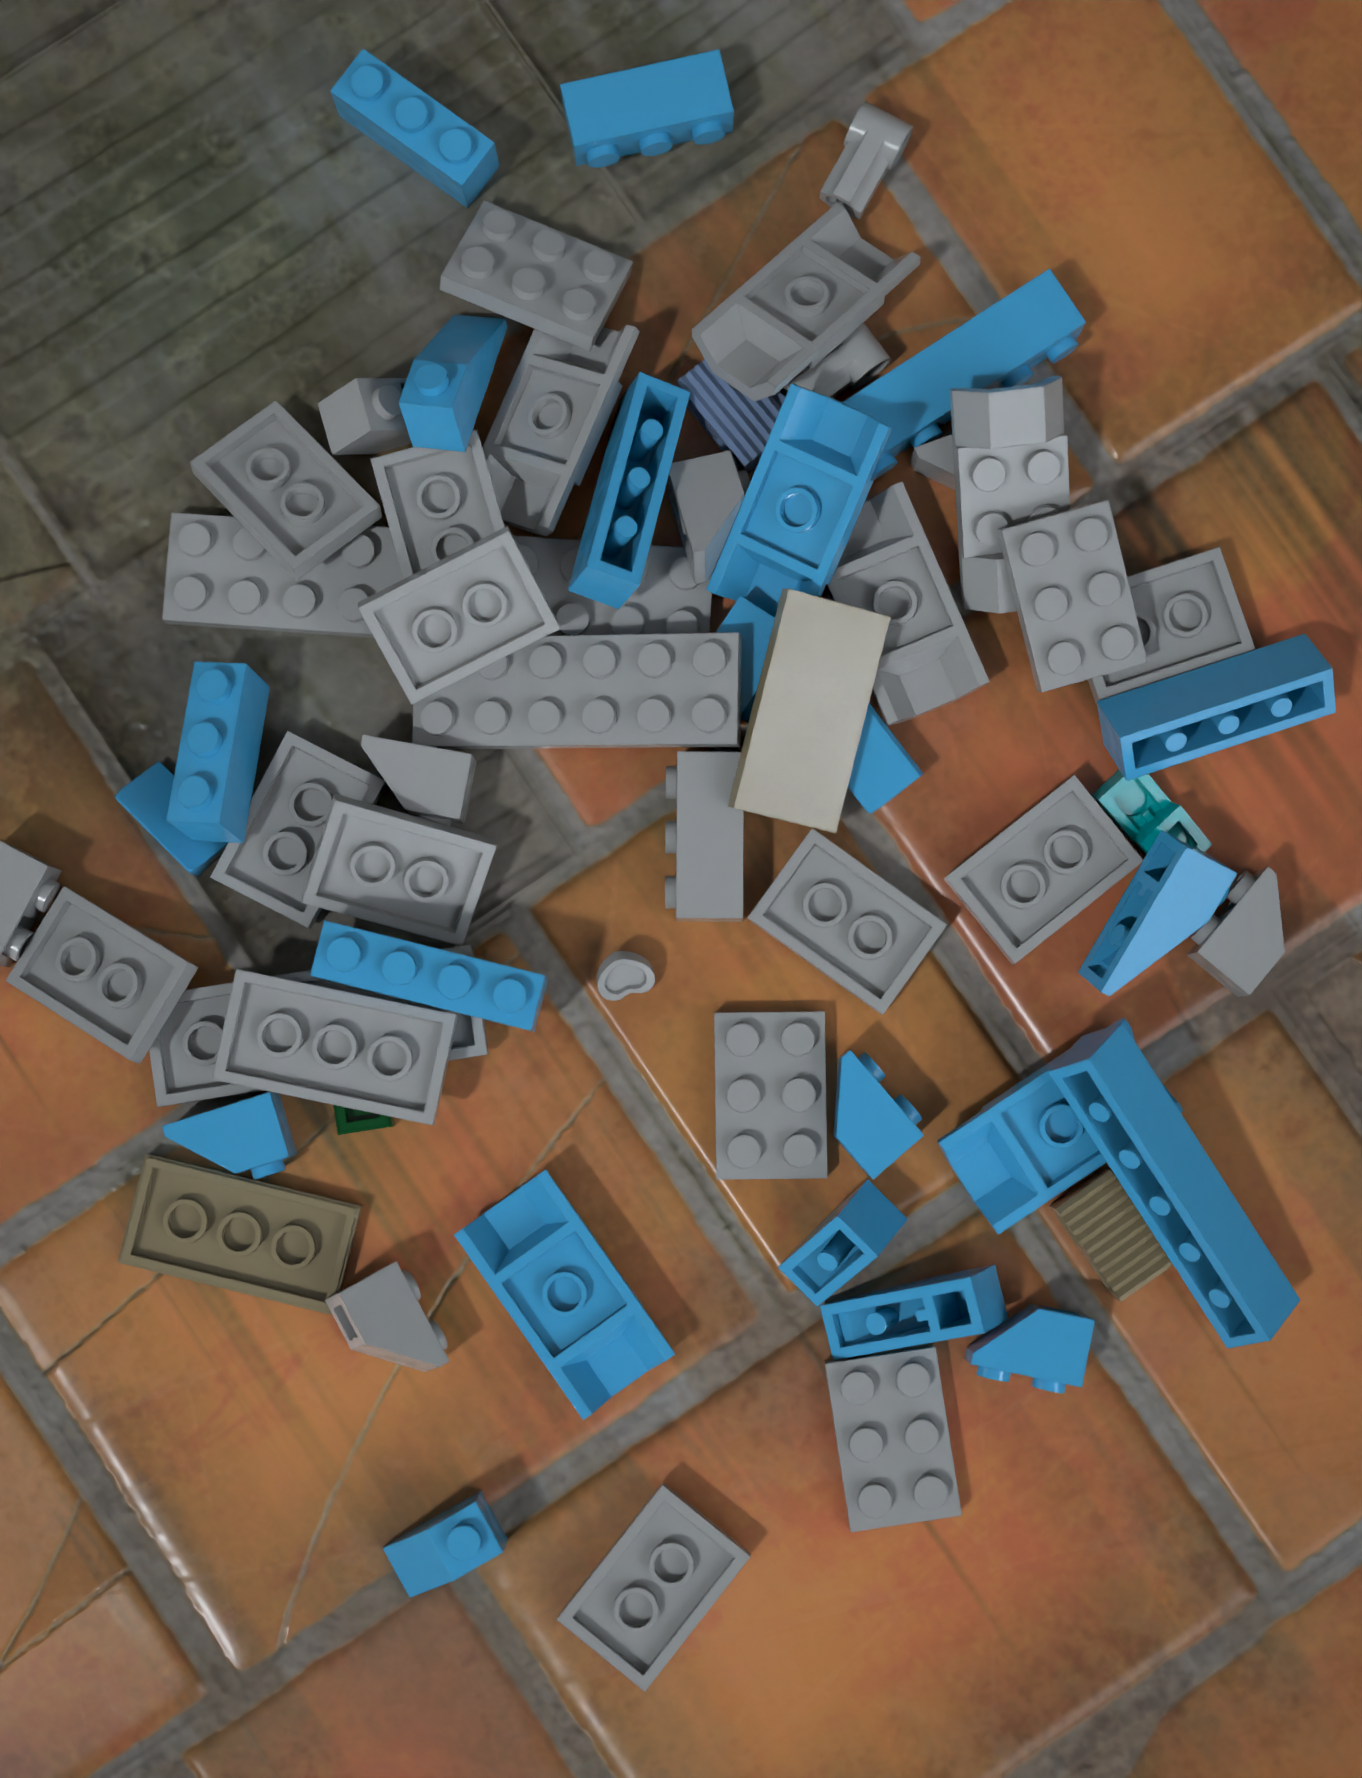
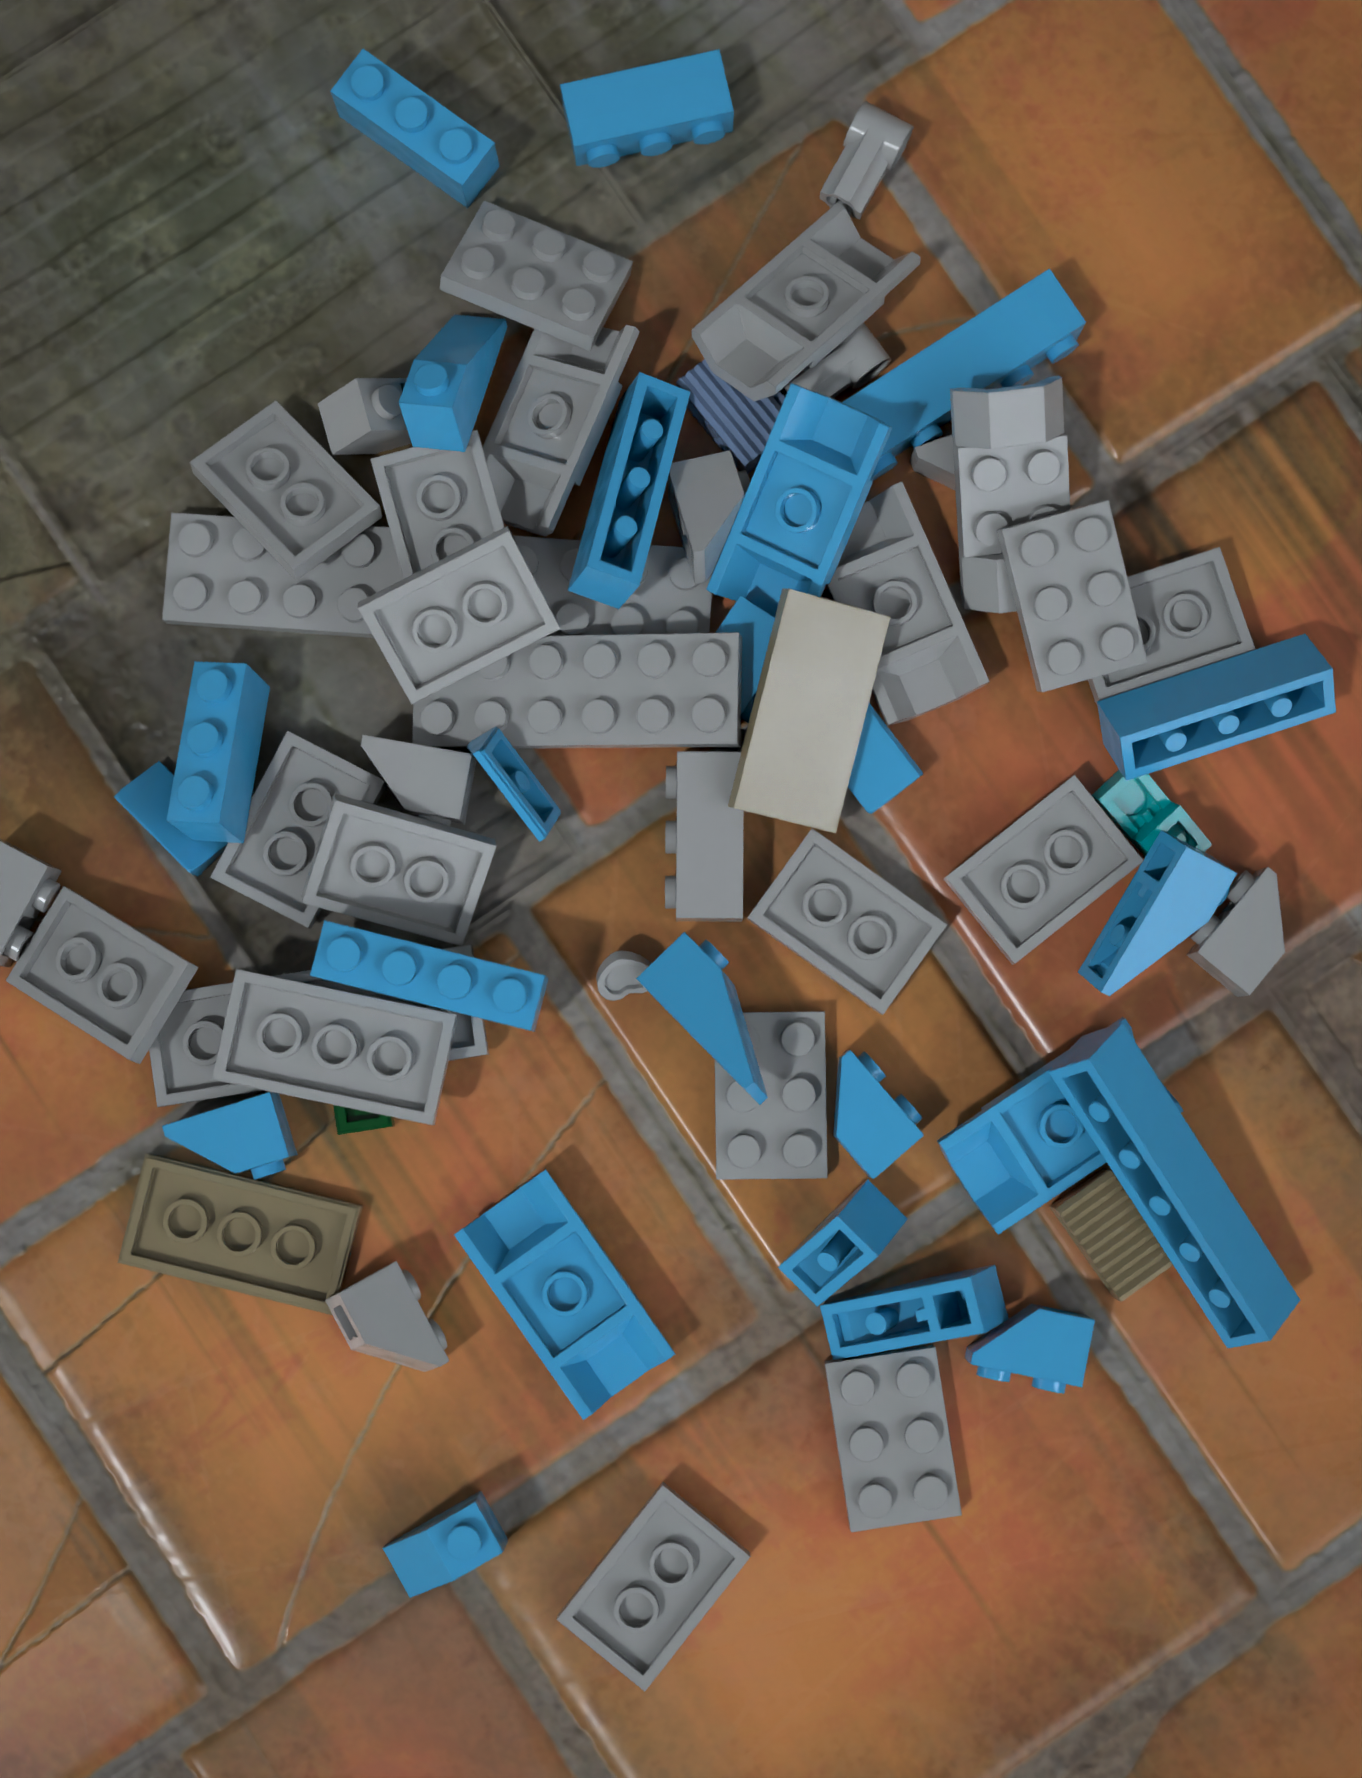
(515, 781): none -> dark azure slope
(705, 1002): none -> dark azure slope

